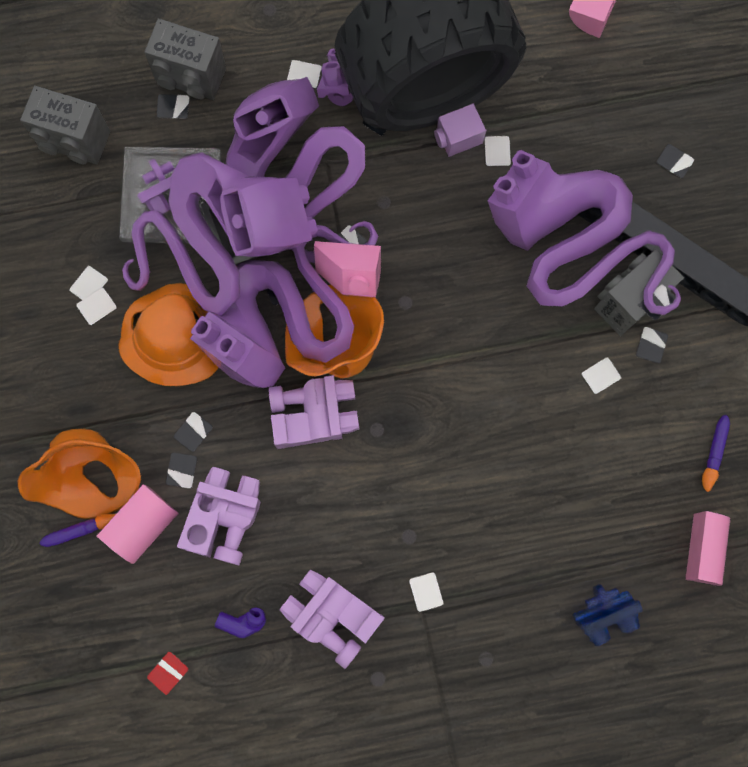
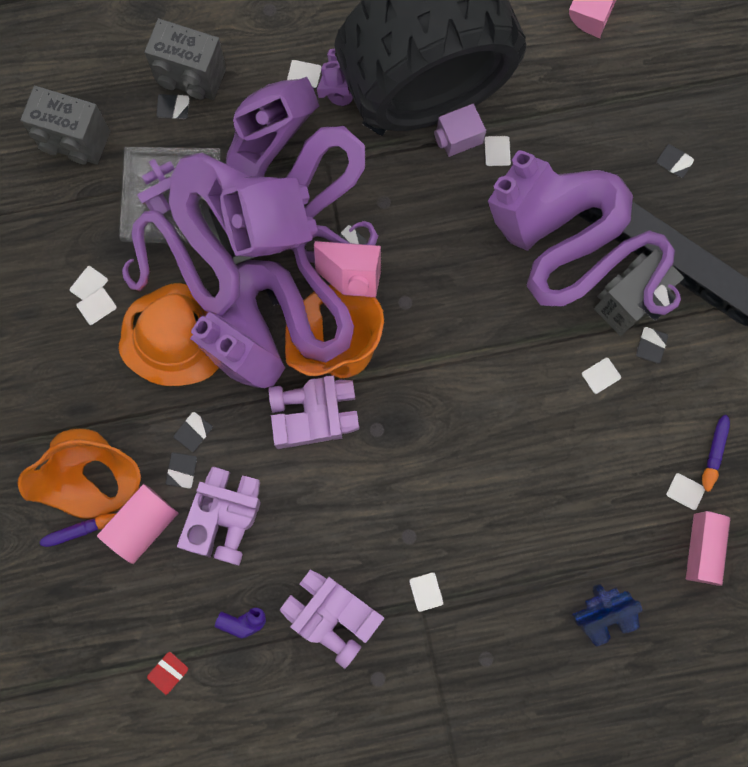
(685, 491): none -> white sticker

